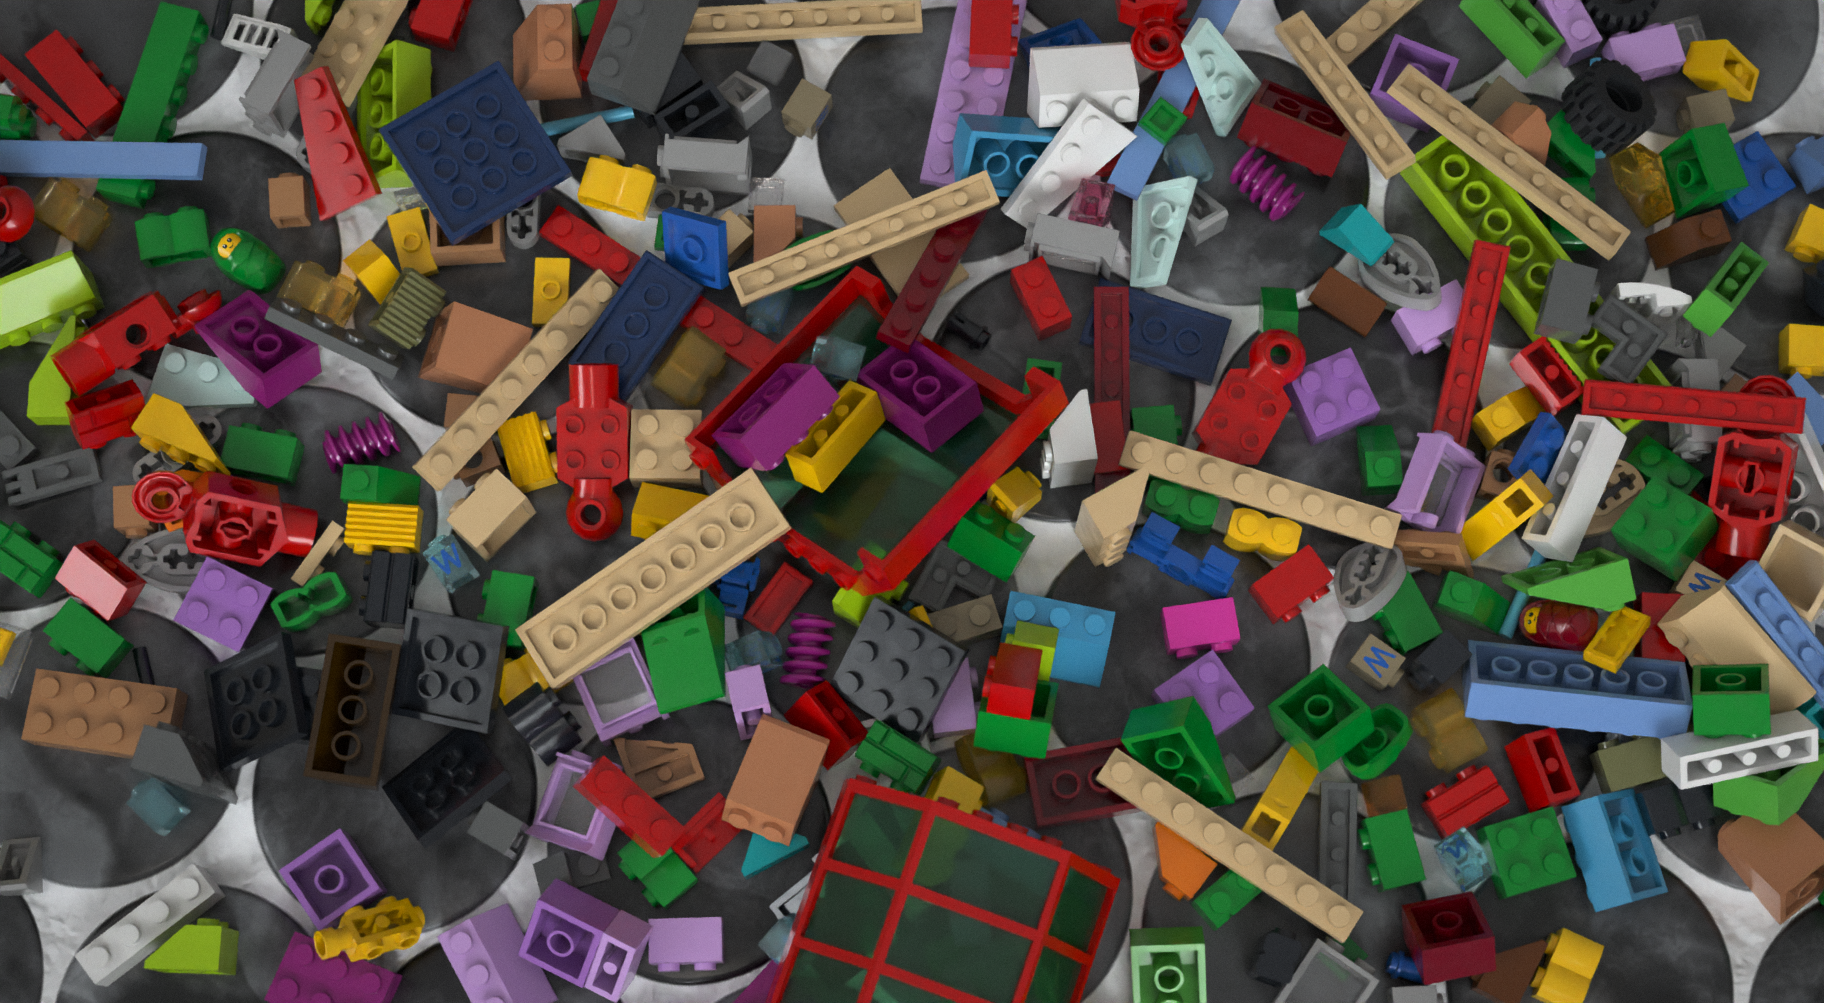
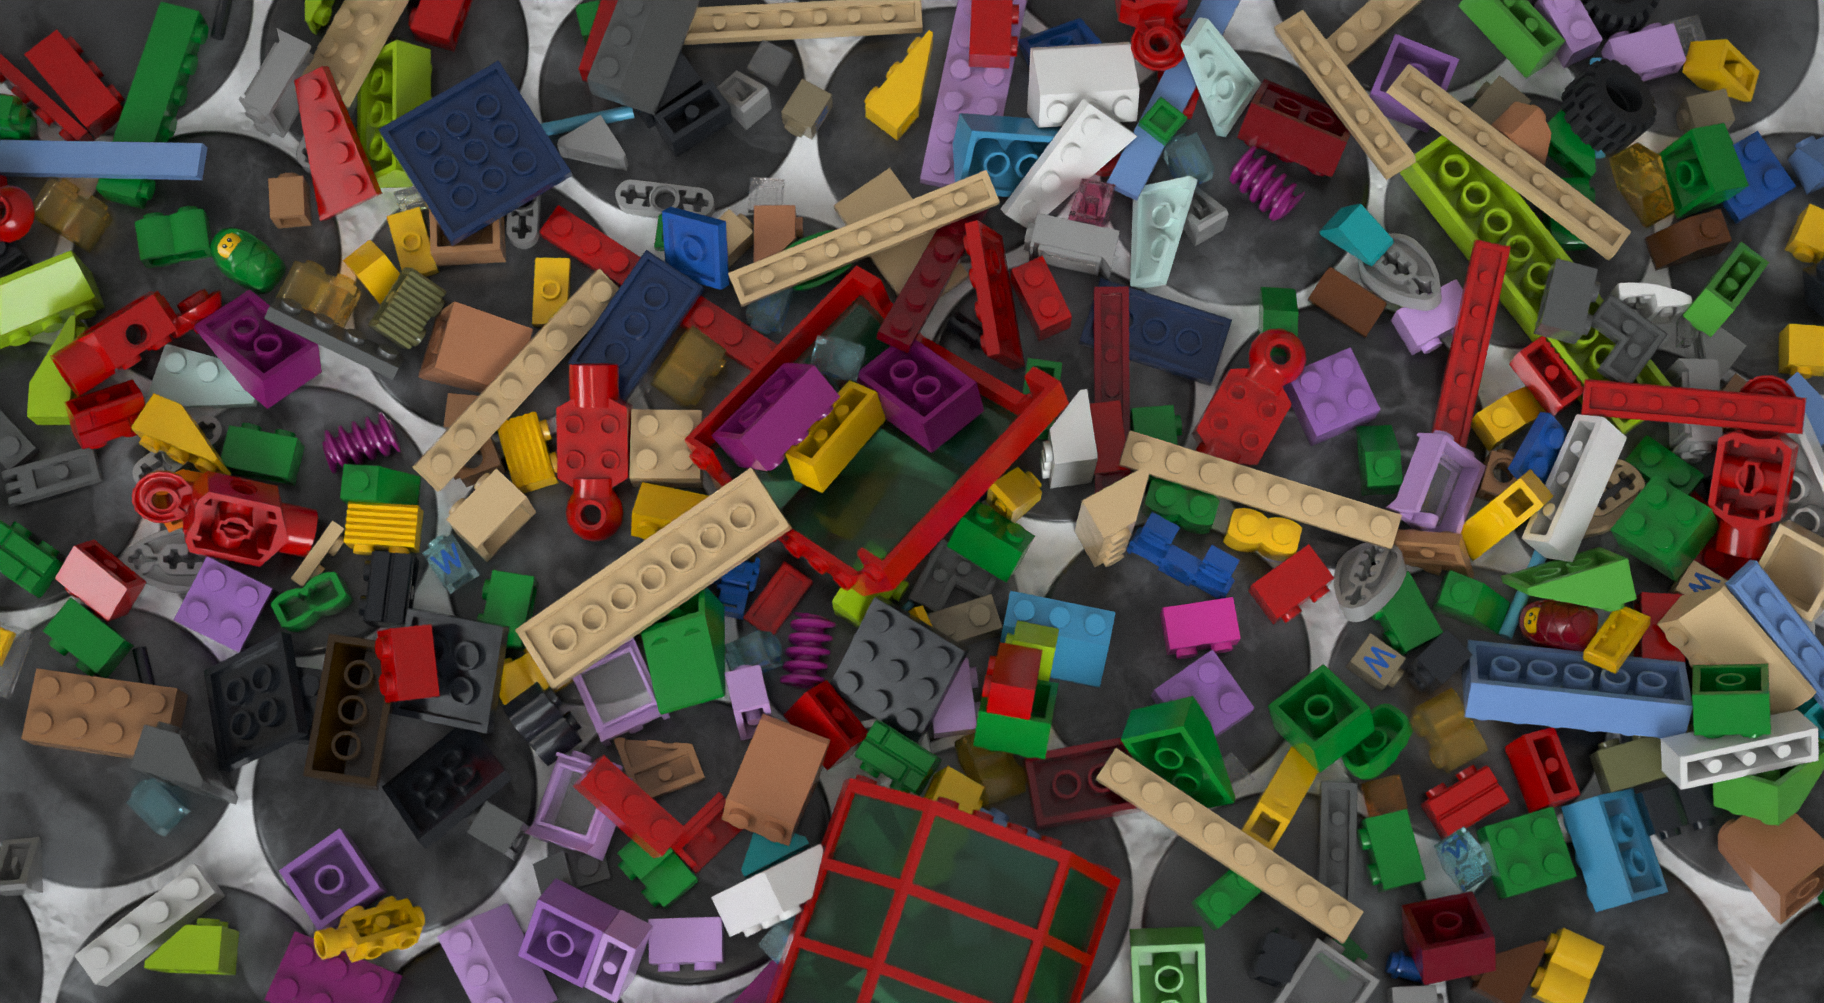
(126, 519): medium nougat brick -> none
(261, 27): white slope -> none
(407, 663): none -> red brick
(548, 54): nougat slope -> none
(617, 187): yellow brick -> none
(707, 163): light grey window -> none
(770, 894): none -> white slope
(900, 97): none -> yellow slope
(994, 295): none -> red plate
(1180, 863): orange slope -> none

